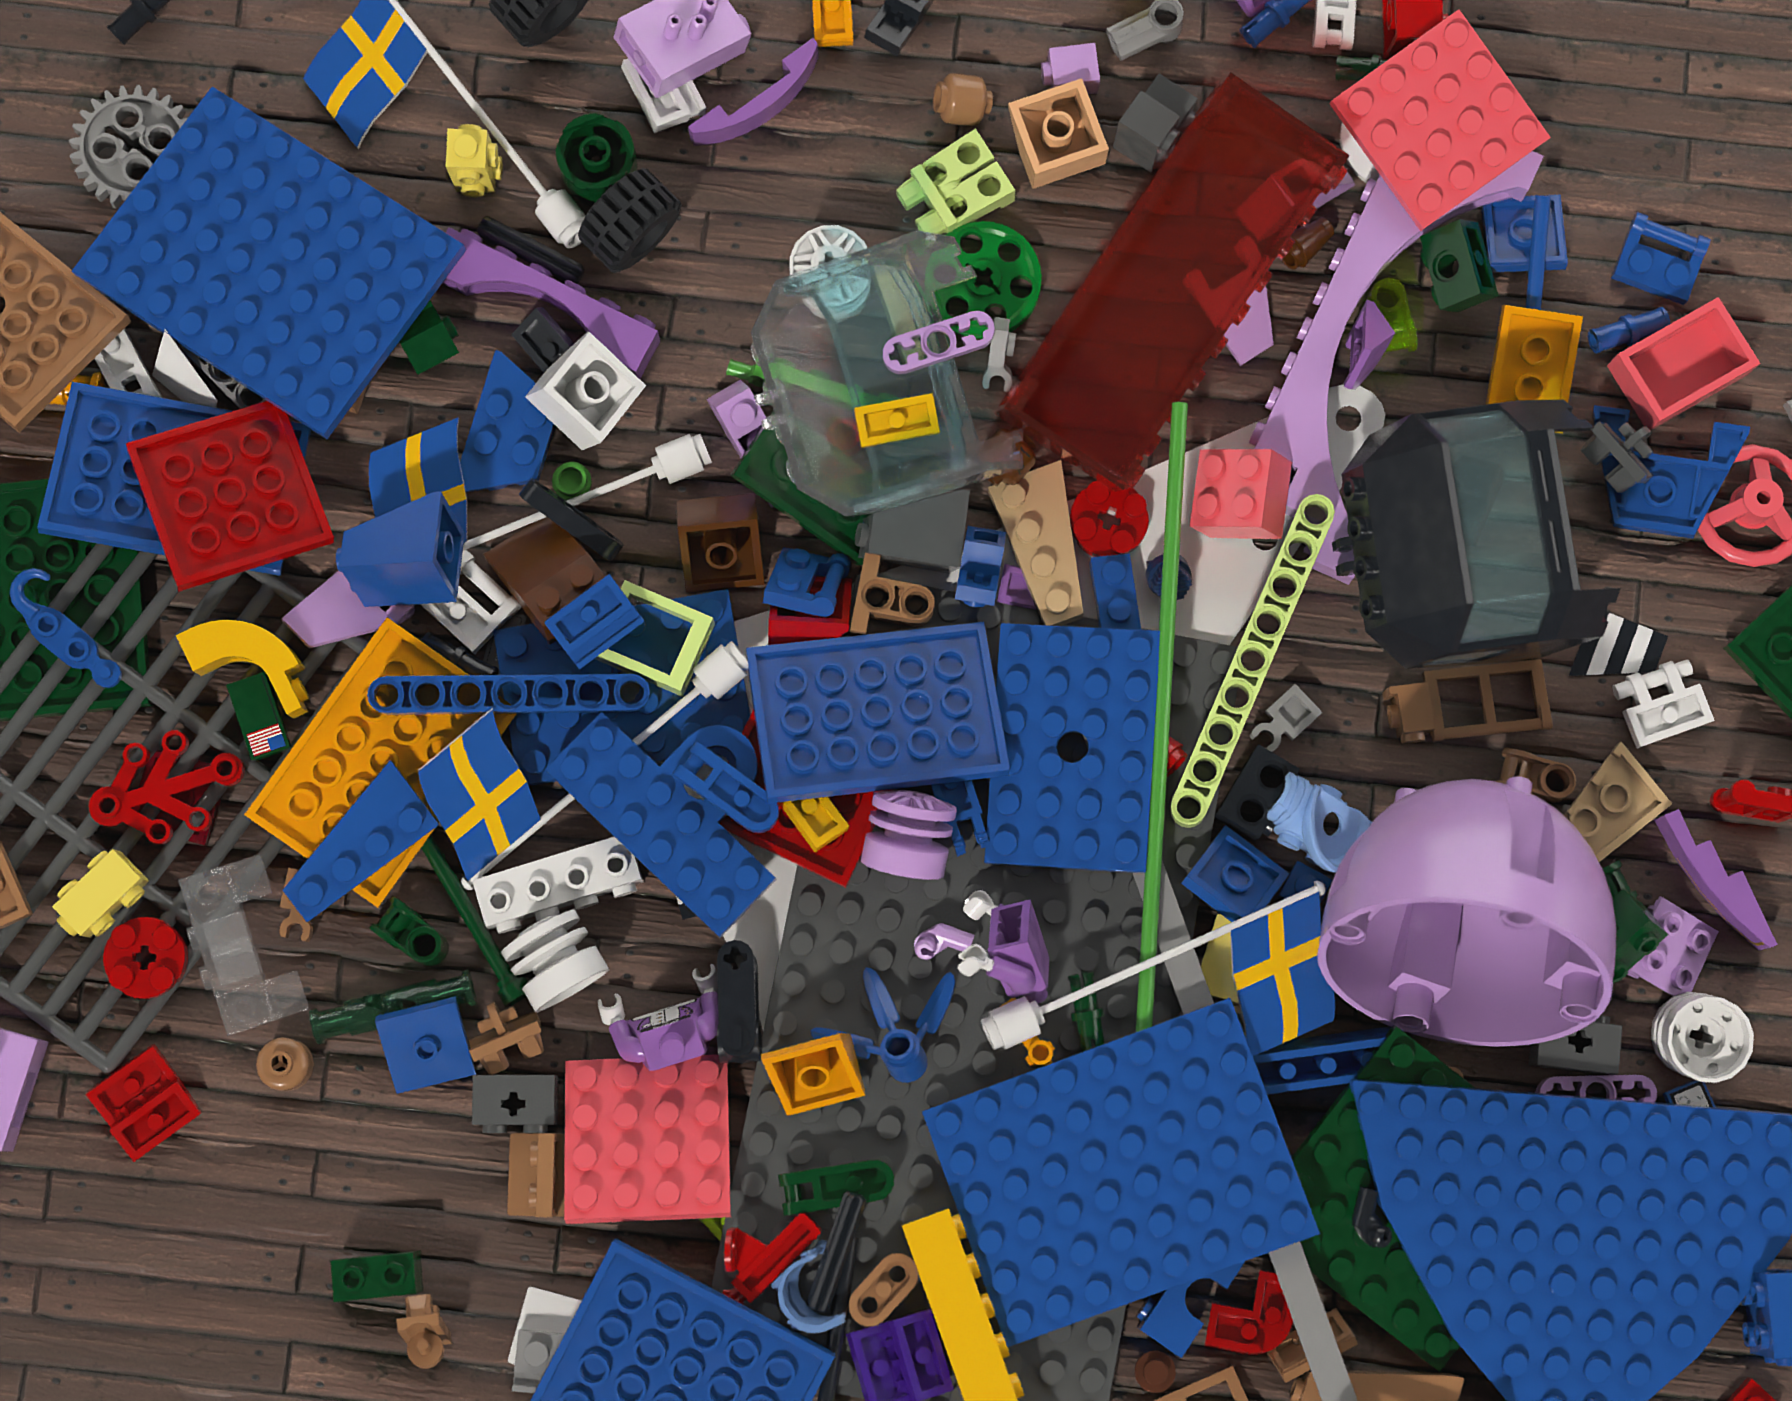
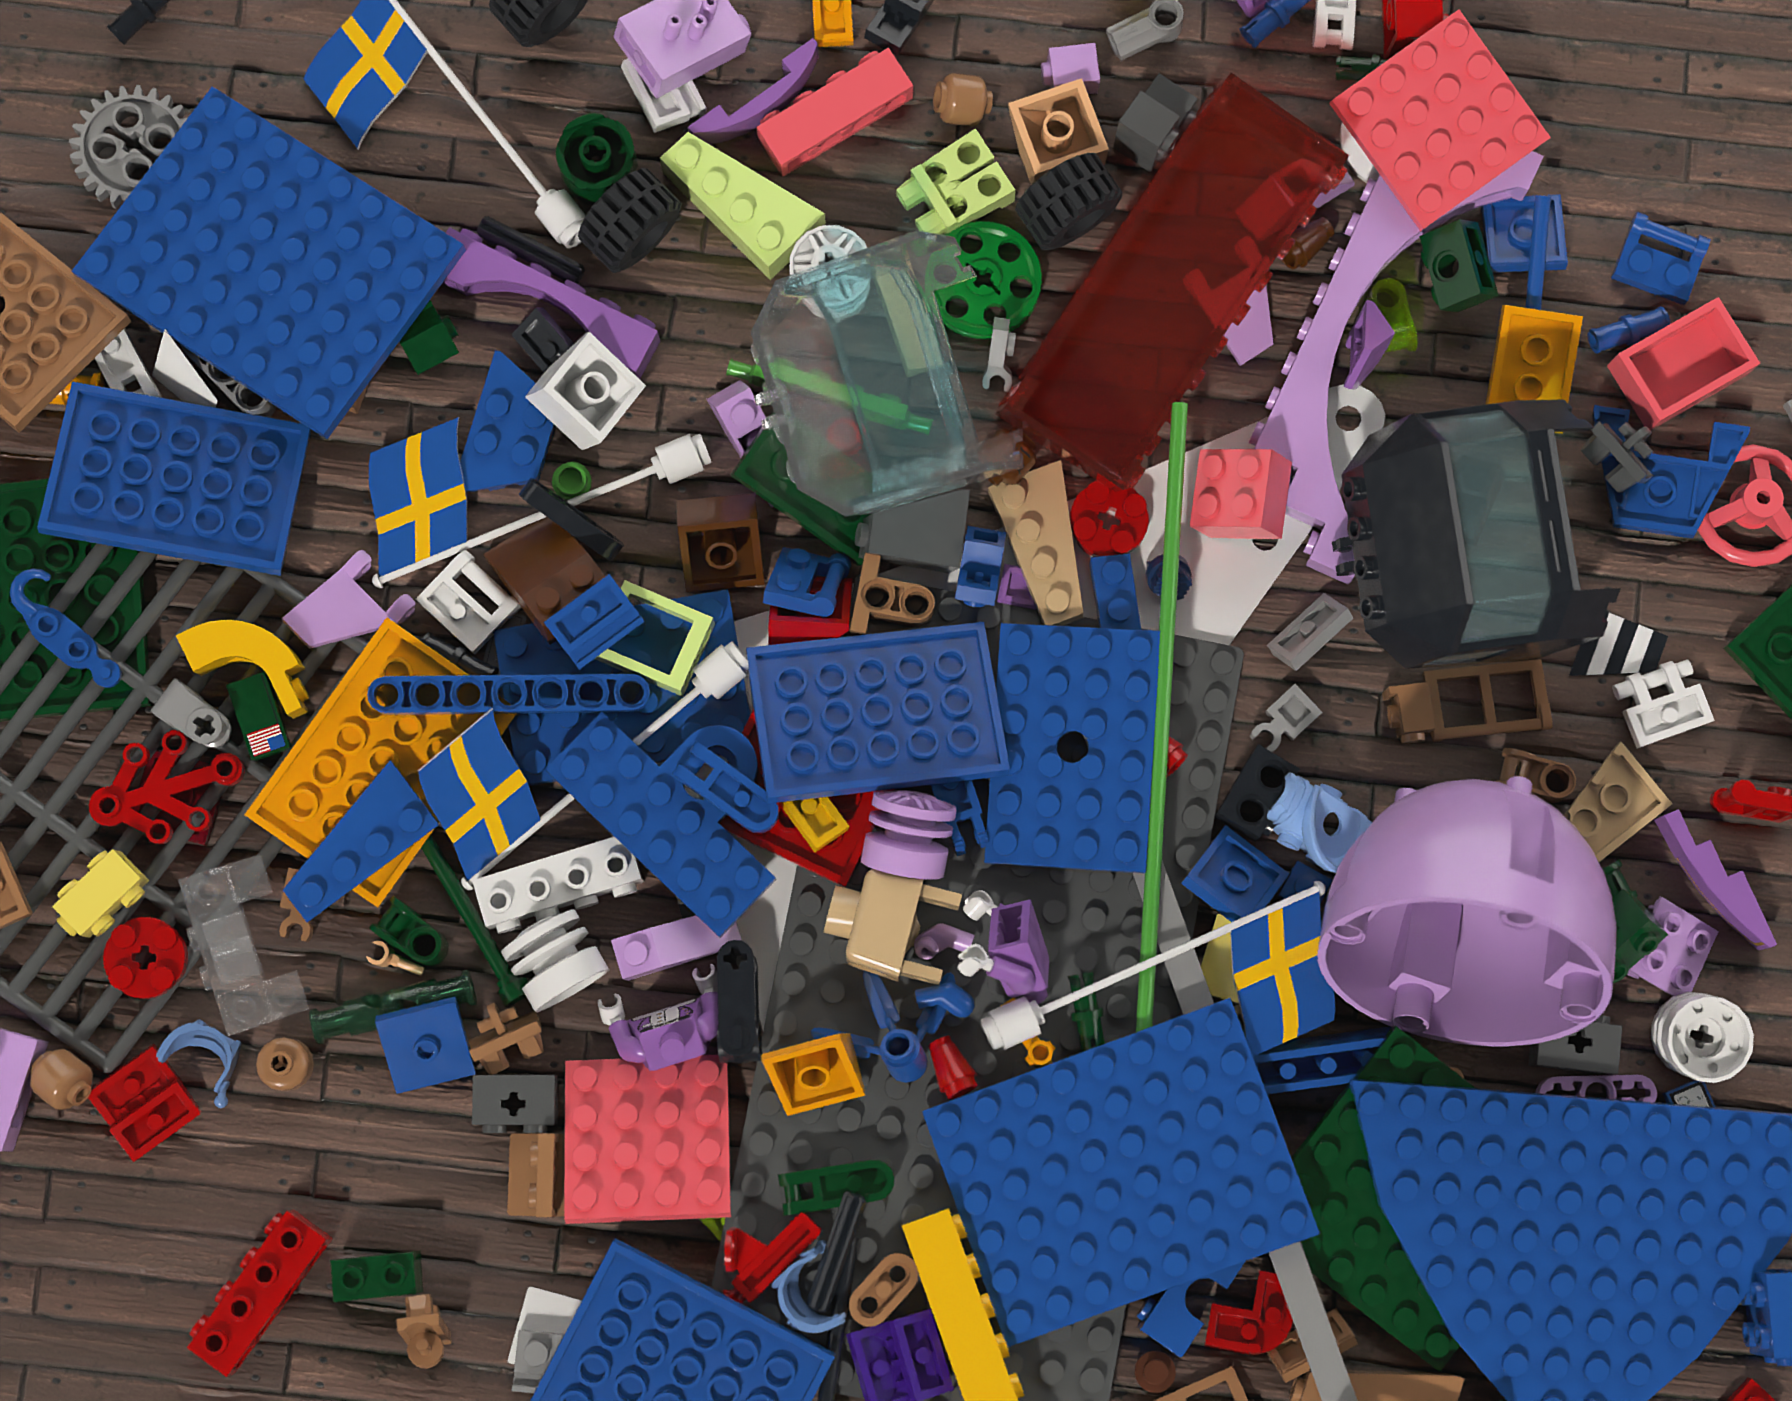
(61, 1079): none -> medium nougat head
(189, 712): none -> light grey piece
(202, 1035): none -> medium blue helmet
(229, 494): red plate -> none
(259, 1292): none -> red brick
(393, 959): none -> light nougat hand
(405, 555): blue slope -> none
(472, 160): light yellow brick -> none
(668, 946): none -> lavender slope
(741, 203): none -> yellowish green wedge
(834, 111): none -> coral brick
(885, 923): none -> tan piece
(896, 420): yellow plate -> none
(948, 996): none -> blue arm
(951, 1068): none -> red cone
(969, 341): lavender beam -> none
(1068, 201): none -> black tyre
(1256, 641): yellowish green beam -> none
(1310, 631): none -> light grey plate
(1366, 1220): black arm -> none

